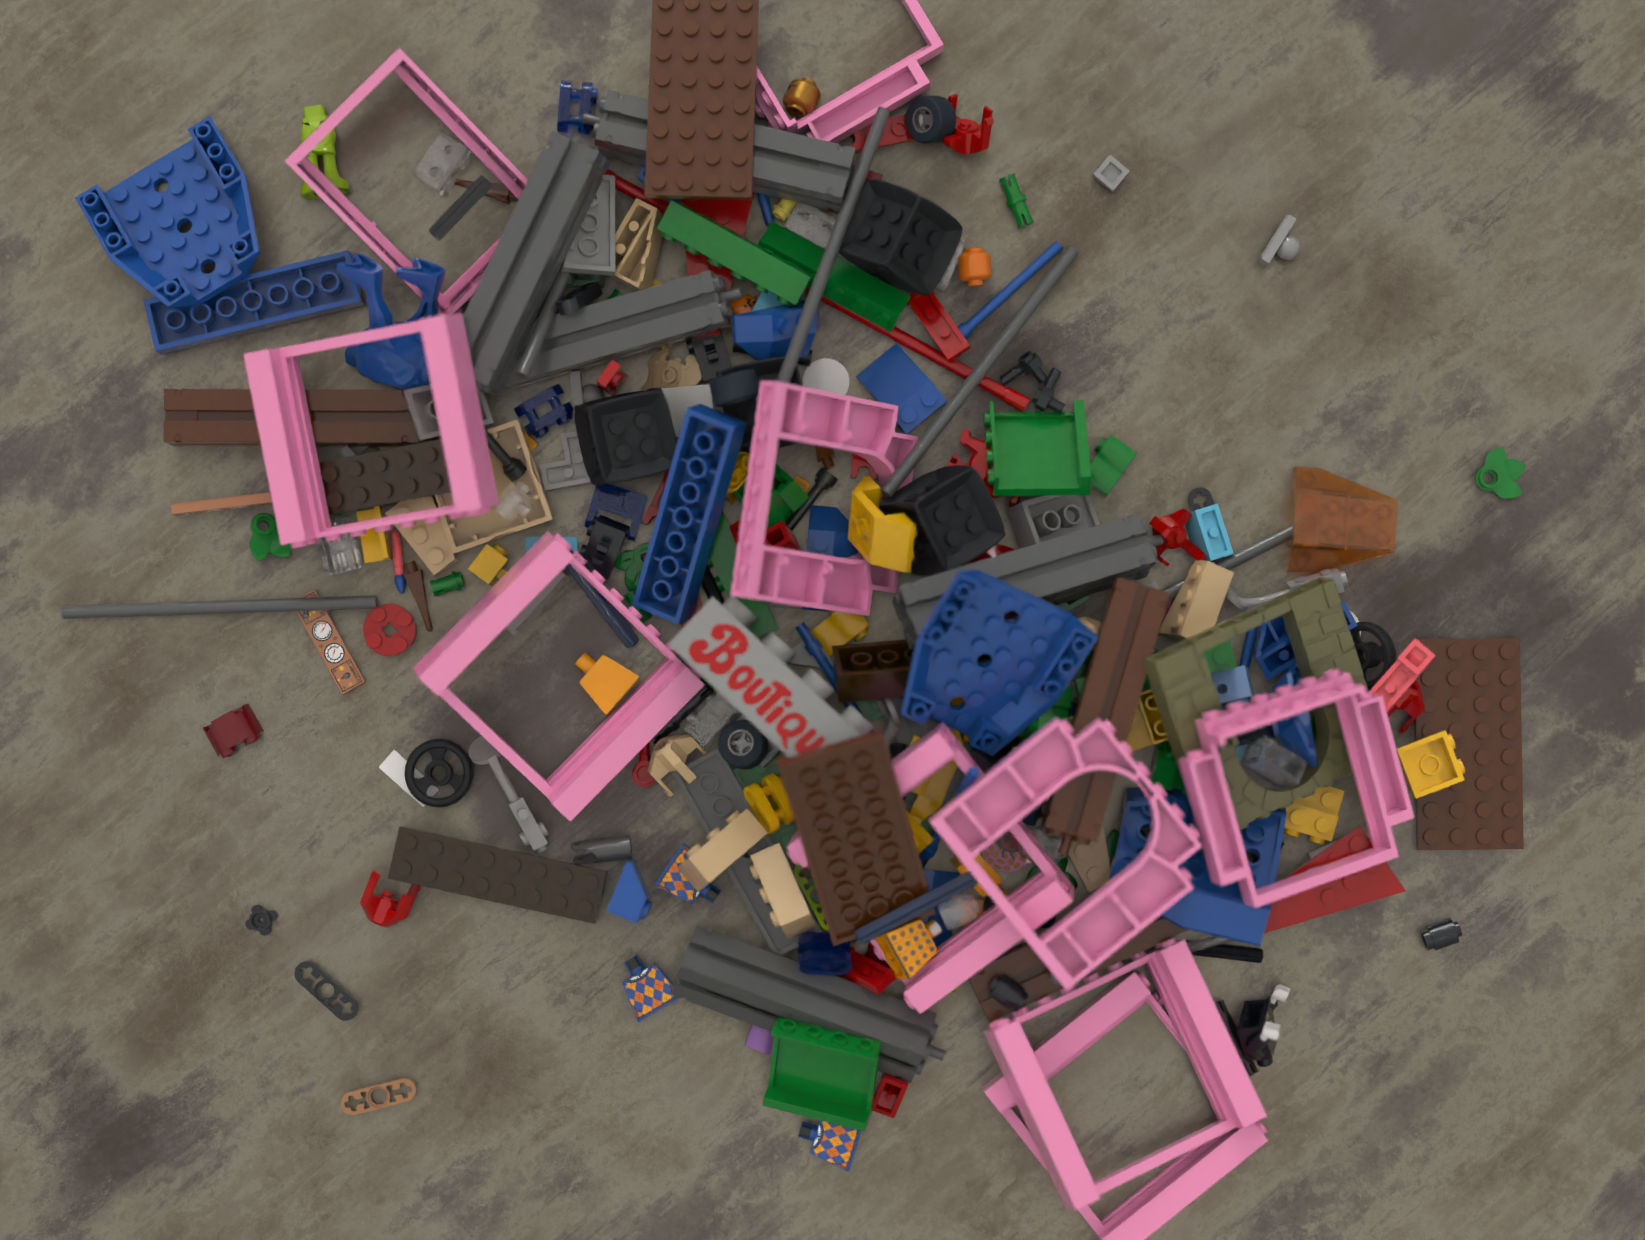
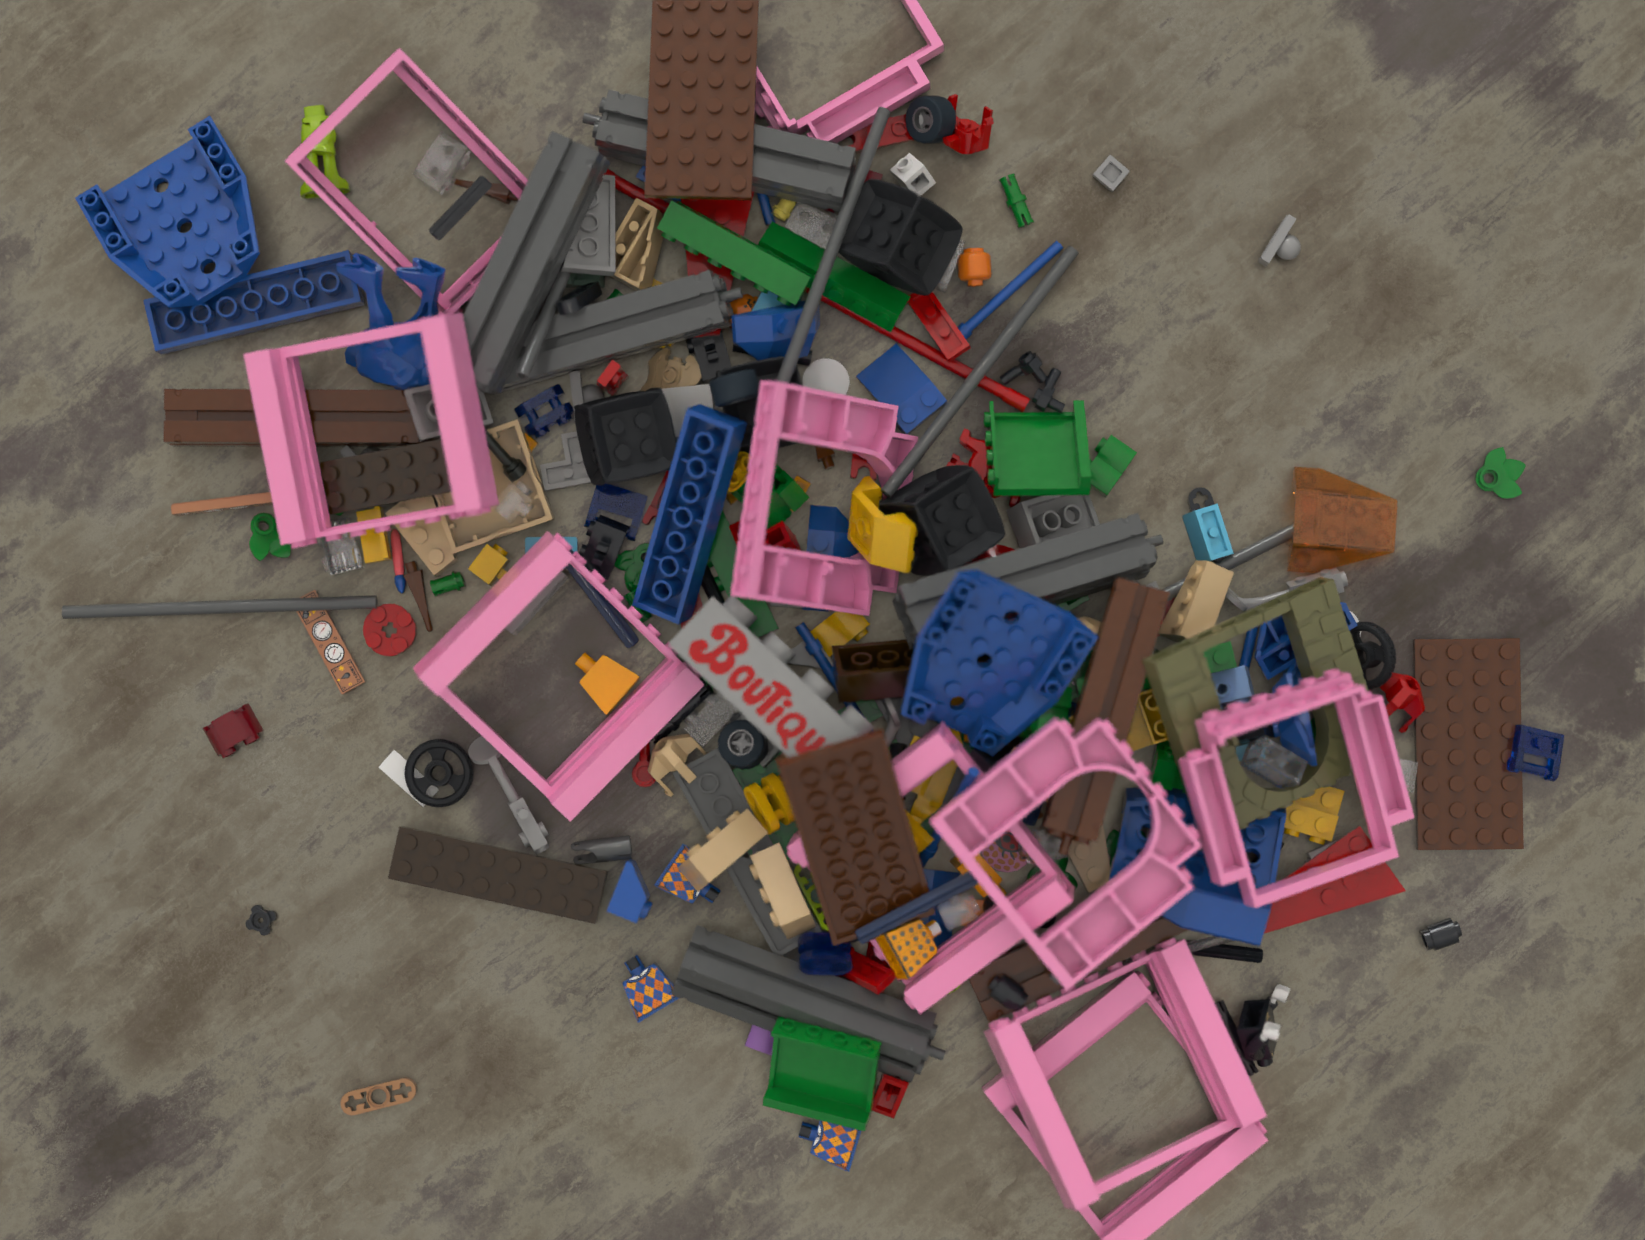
(316, 972): black beam -> none
(383, 907): red piece -> none
(587, 97): clear blue brick -> none
(801, 97): pearl gold head -> none
(823, 481): pearl dark grey piece -> none
(912, 175): none -> white brick
(1174, 534): red piece -> none
(1403, 673): coral slope -> none
(1430, 764): yellow plate -> none
(1539, 744): none -> clear blue plate

